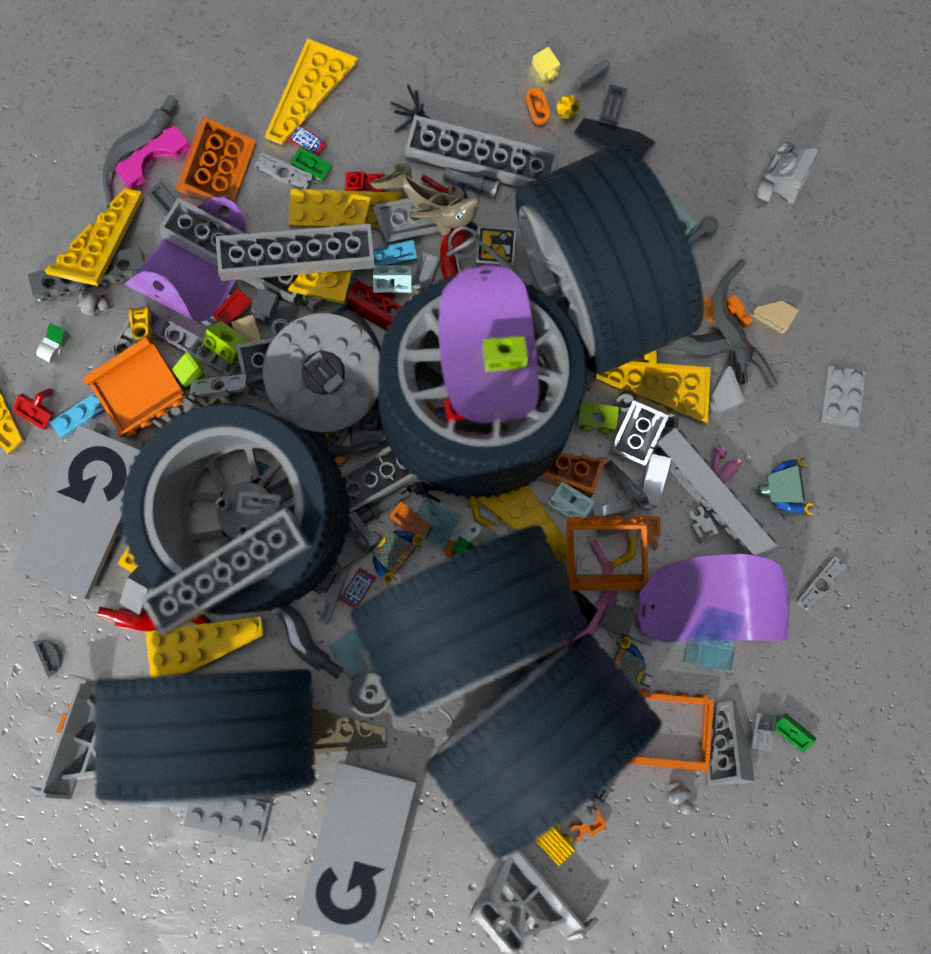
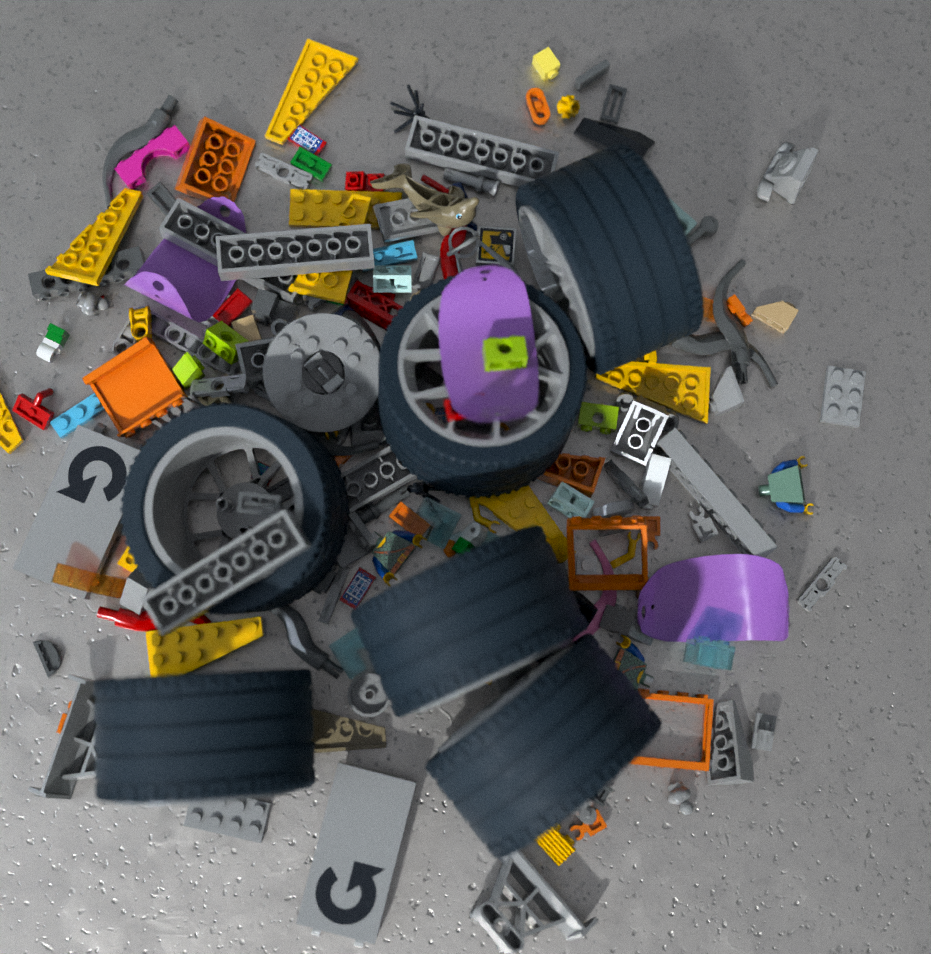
(88, 580): none -> clear orange slope
(728, 469): bright pink plant -> none
(794, 732): green plate -> none

